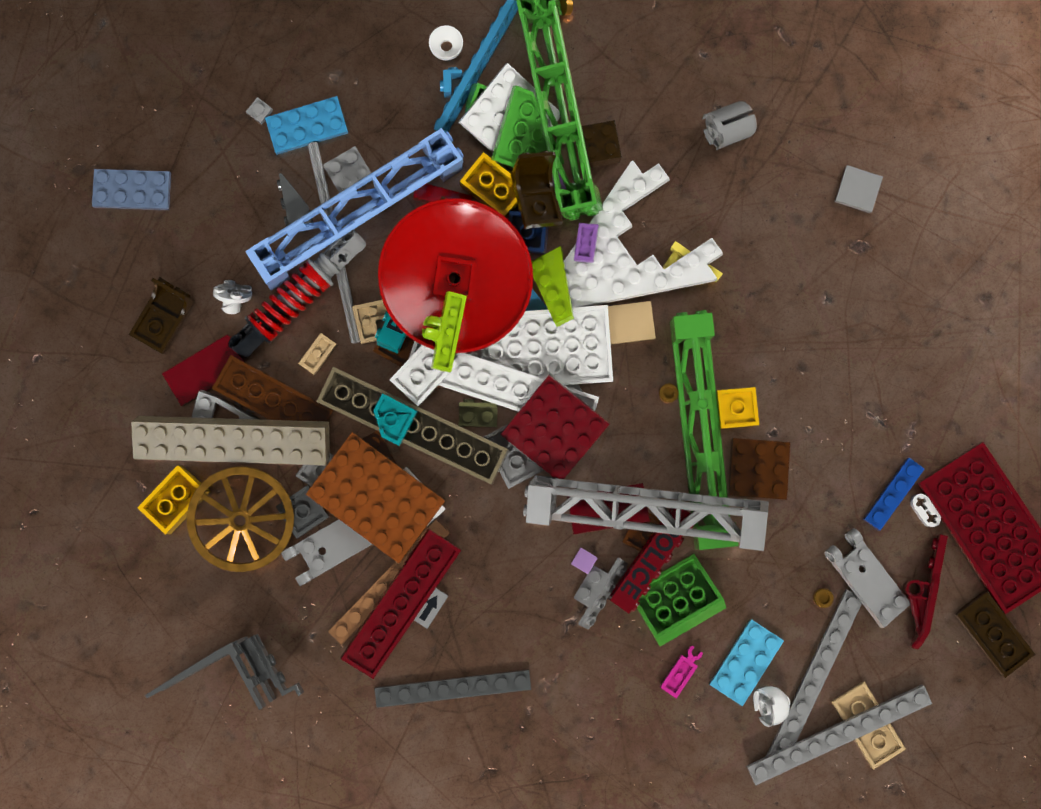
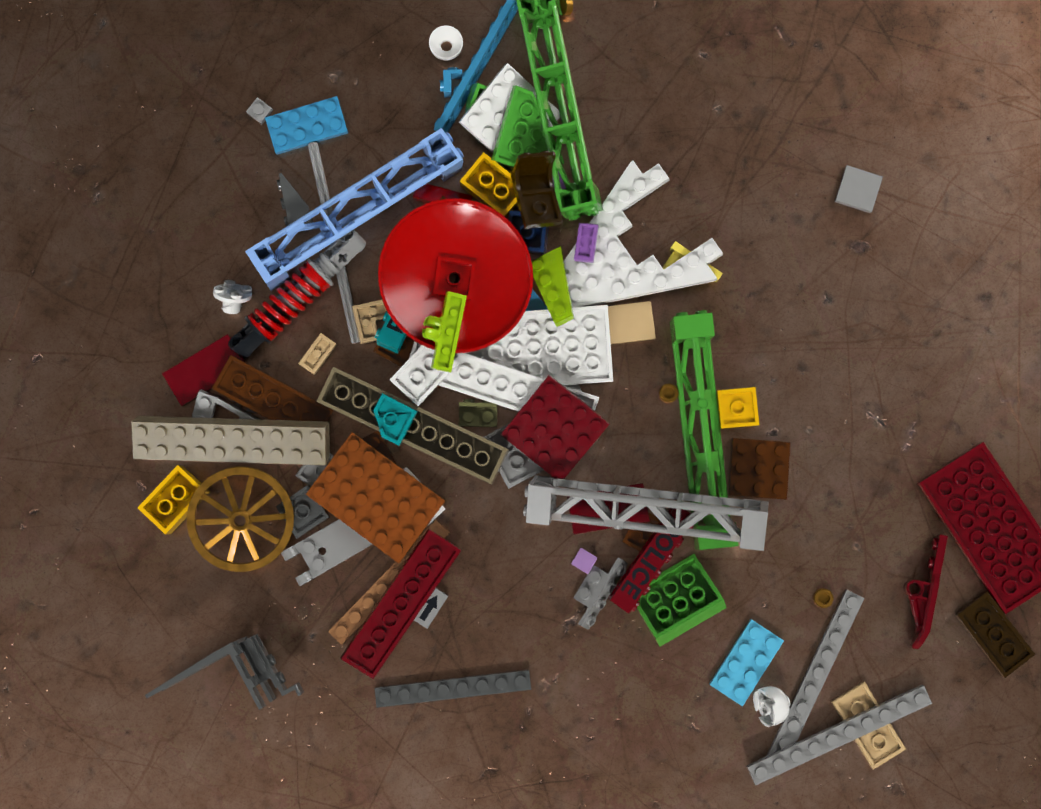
(131, 189): sand blue plate -> none
(161, 315): dark brown bracket -> none
(347, 169): light grey plate -> none
(602, 143): dark brown brick -> none
(680, 673): dark pink plate -> none
(729, 124): light grey cylinder -> none
(874, 585): light grey hinge -> none
(893, 494): blue plate -> none
(921, 513): white beam -> none

